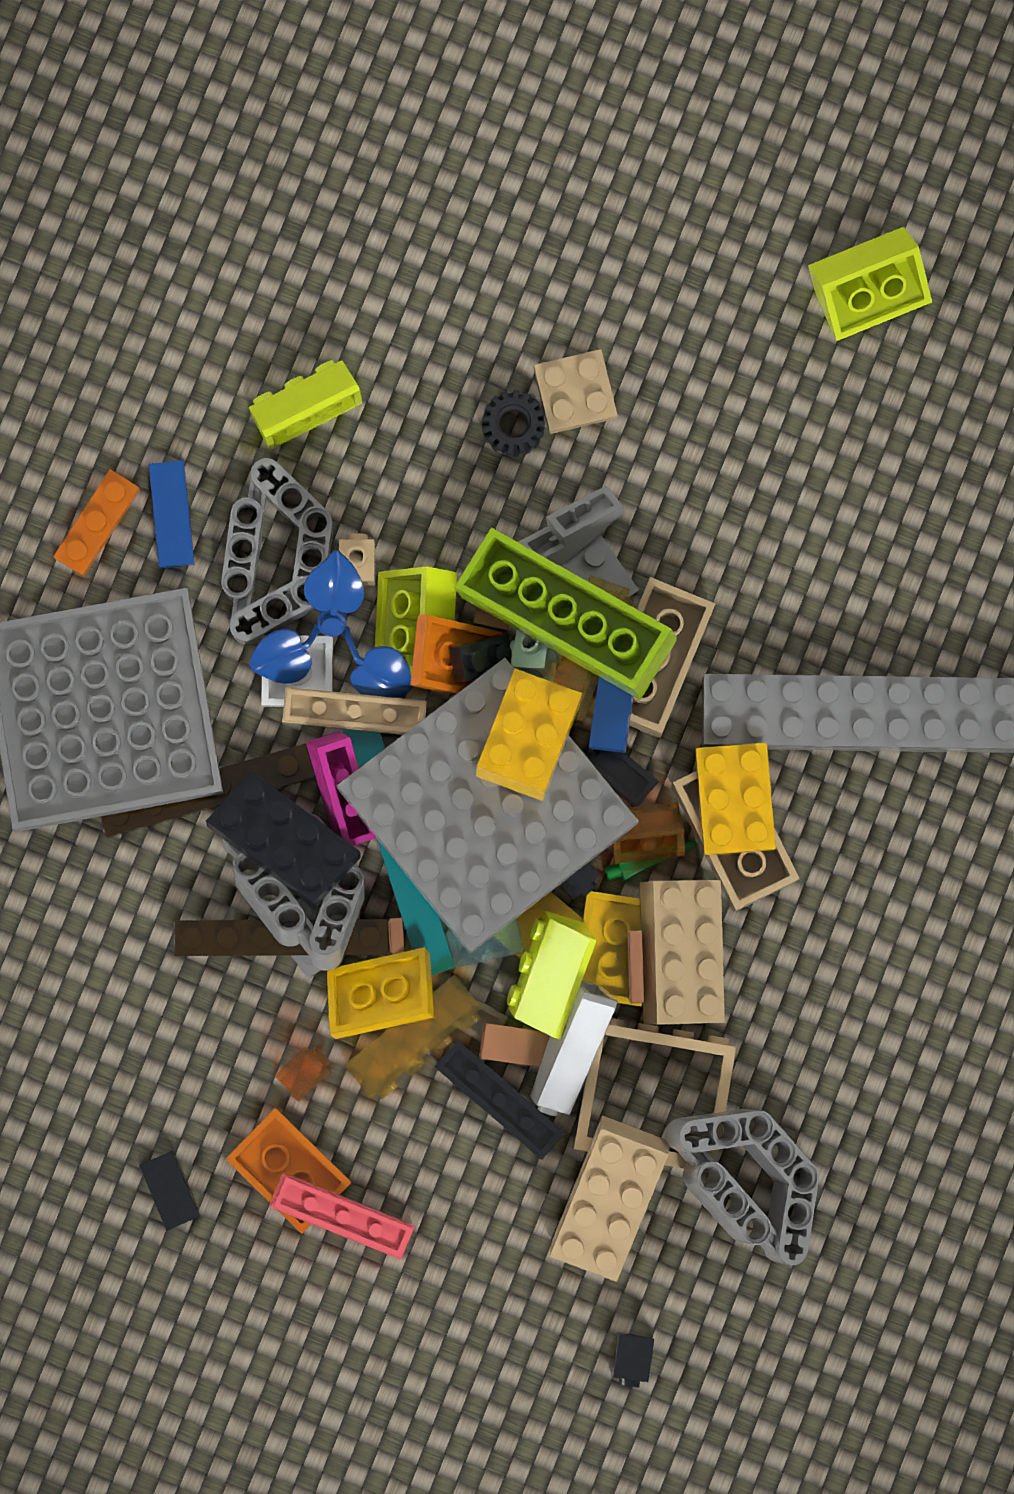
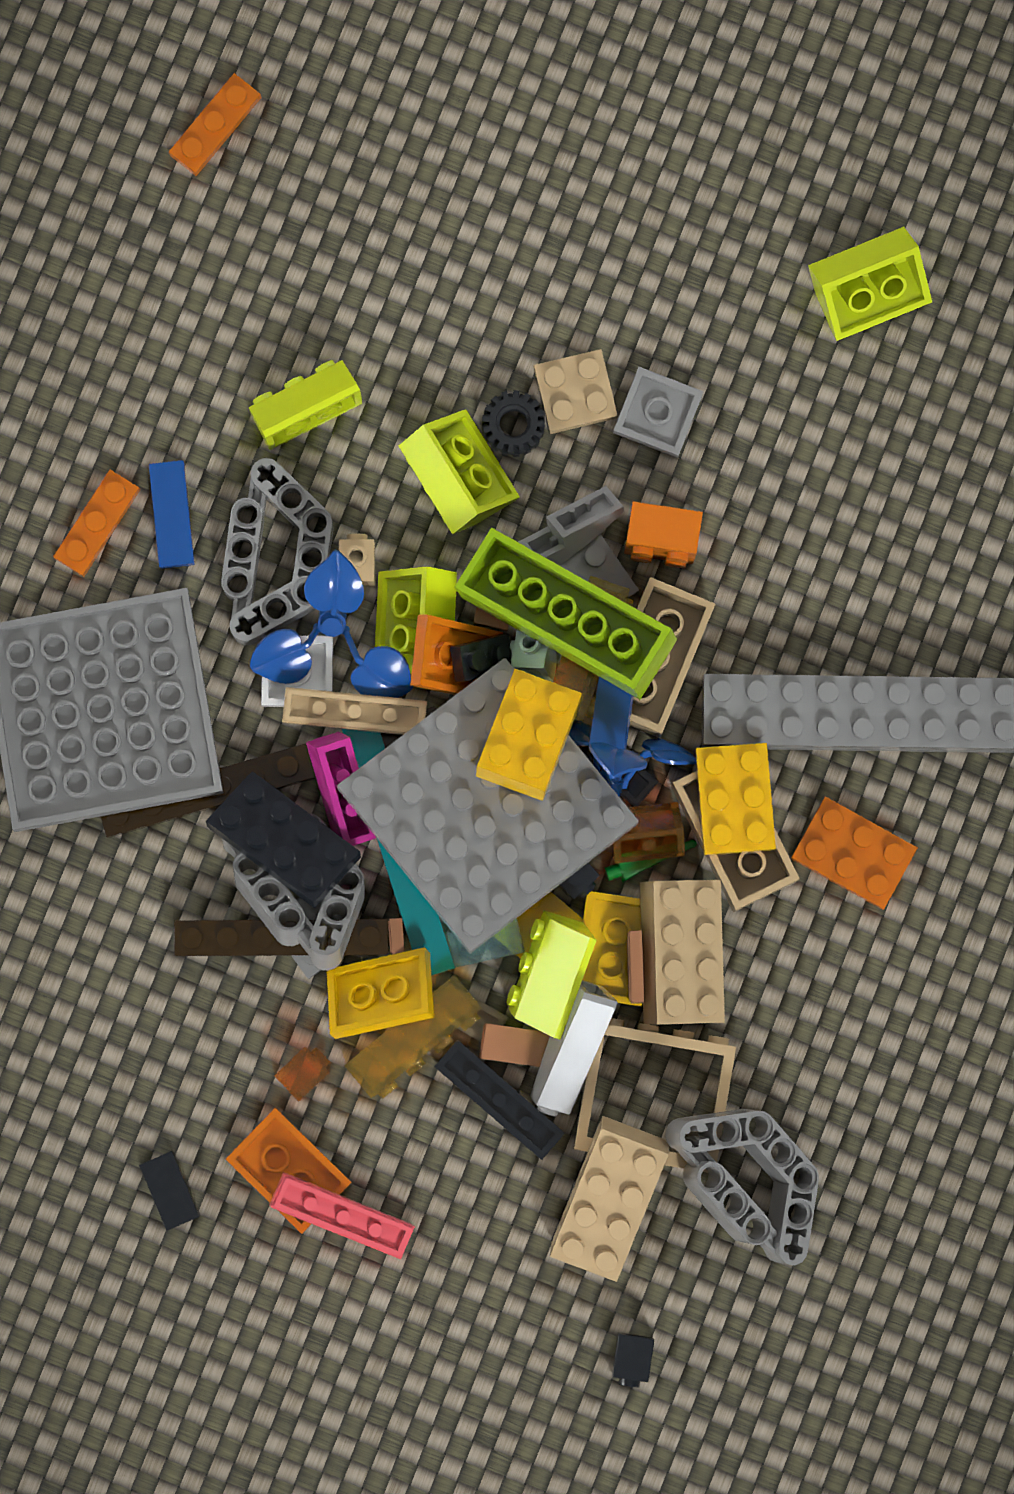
(215, 124): none -> orange plate
(458, 470): none -> neon yellow slope
(622, 761): none -> blue plant
(658, 412): none -> light grey plate
(663, 534): none -> orange brick
(854, 853): none -> orange plate

